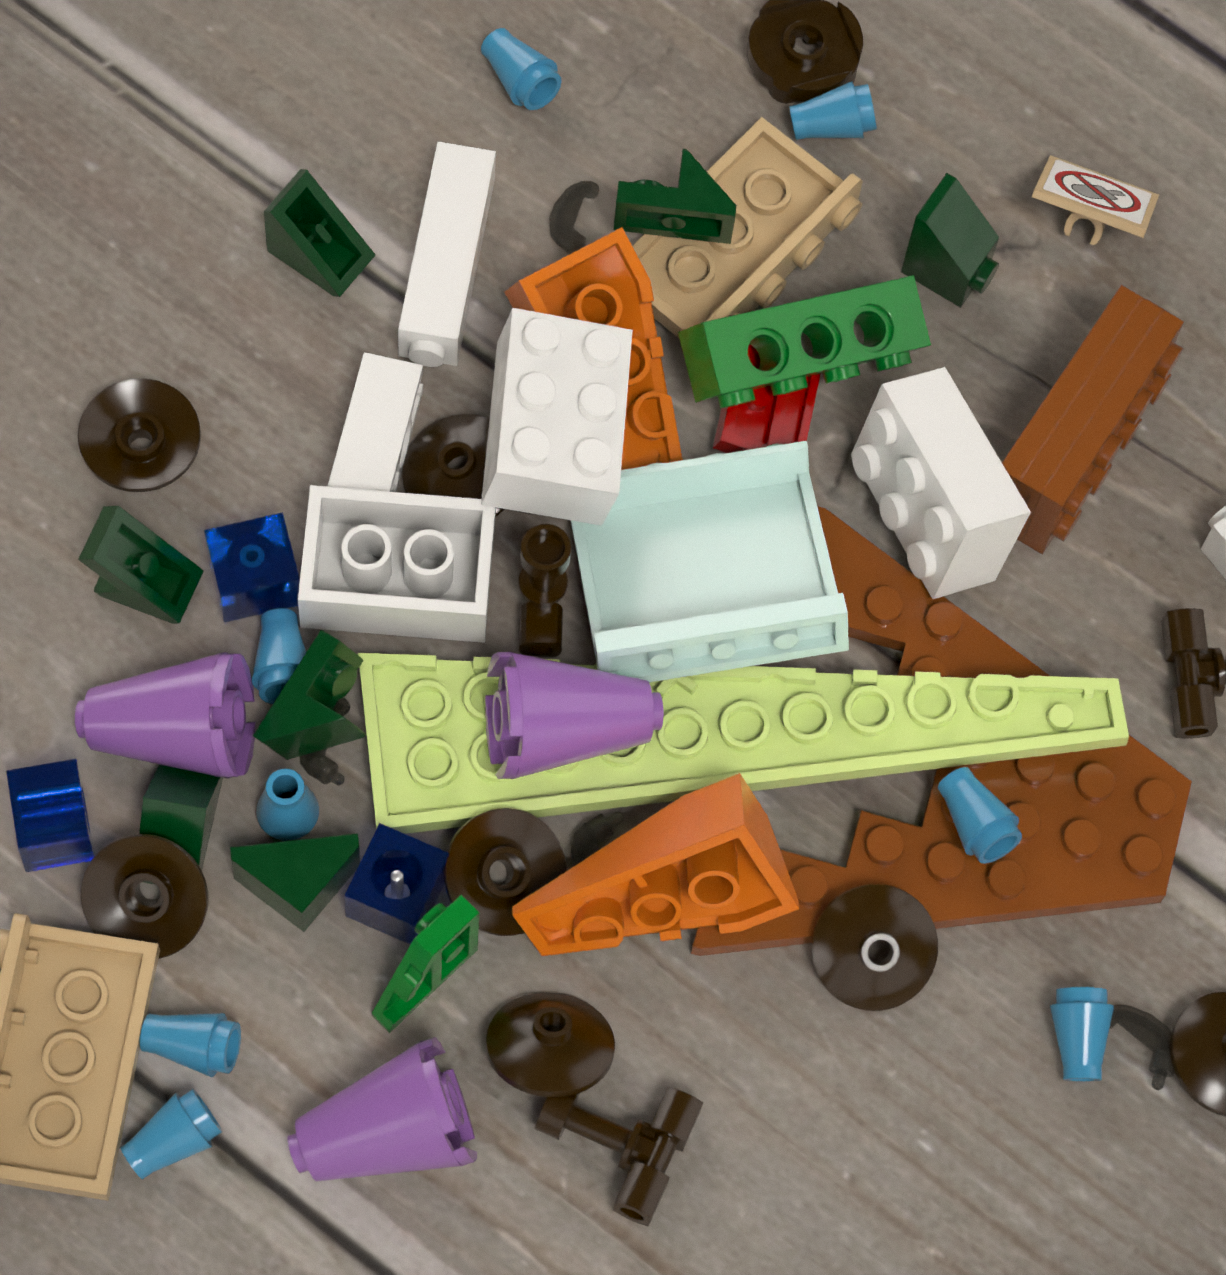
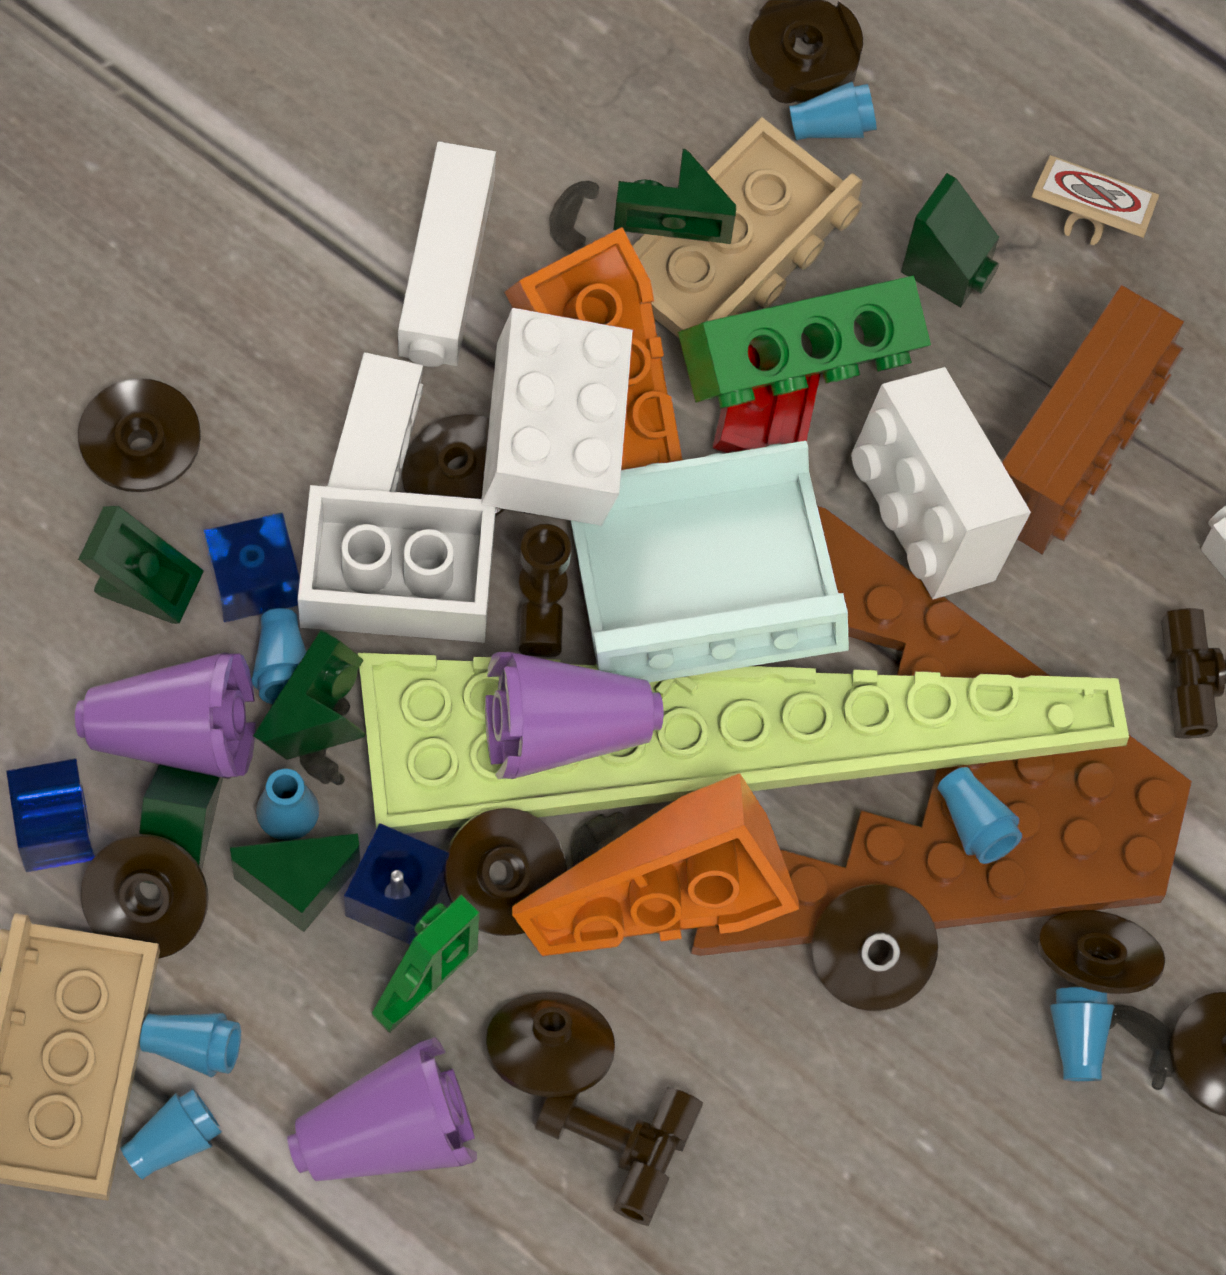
(315, 236): dark green slope -> none
(523, 71): dark azure cone -> none
(1101, 952): none -> dark brown dish

